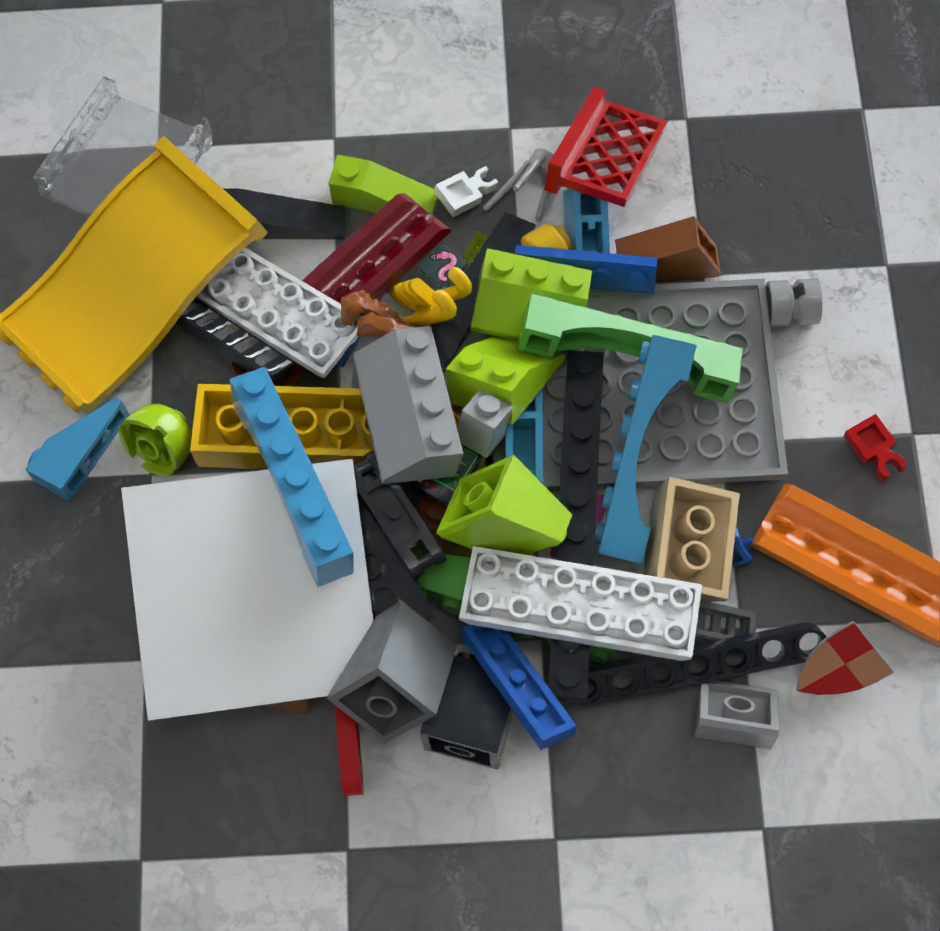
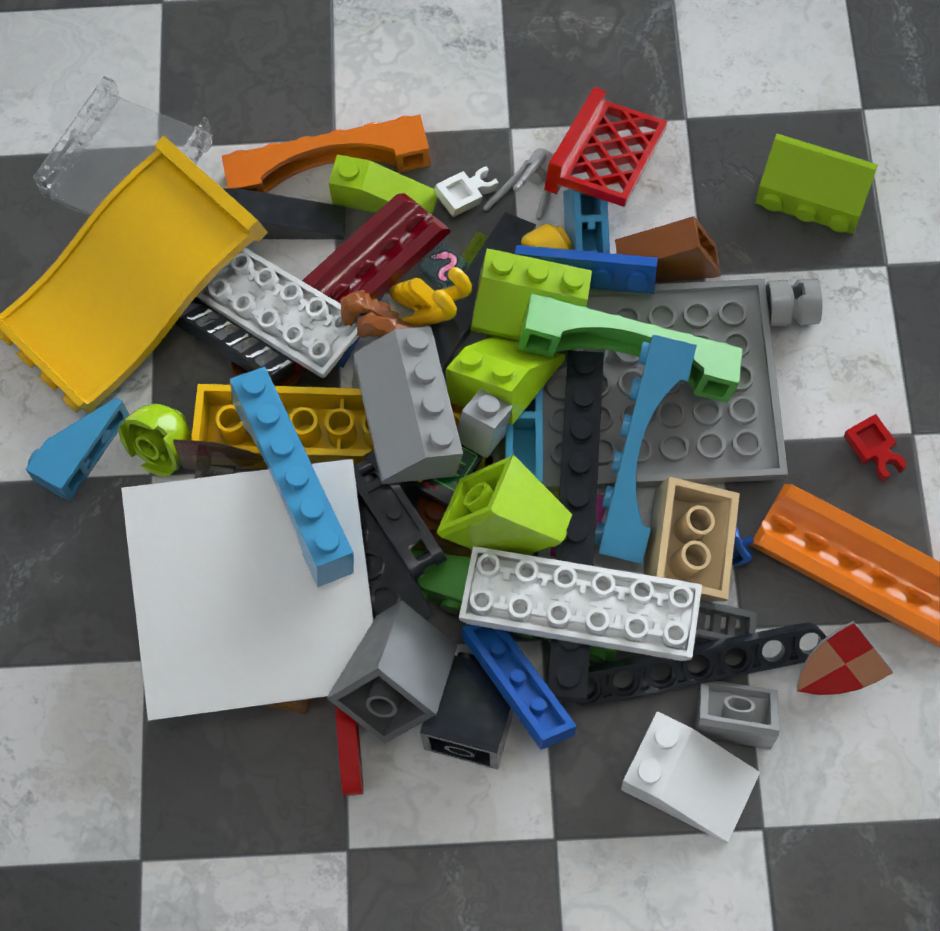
(213, 458): none -> clear smoke shield
(392, 142): none -> orange arch
(690, 777): none -> white slope
(815, 184): none -> lime slope

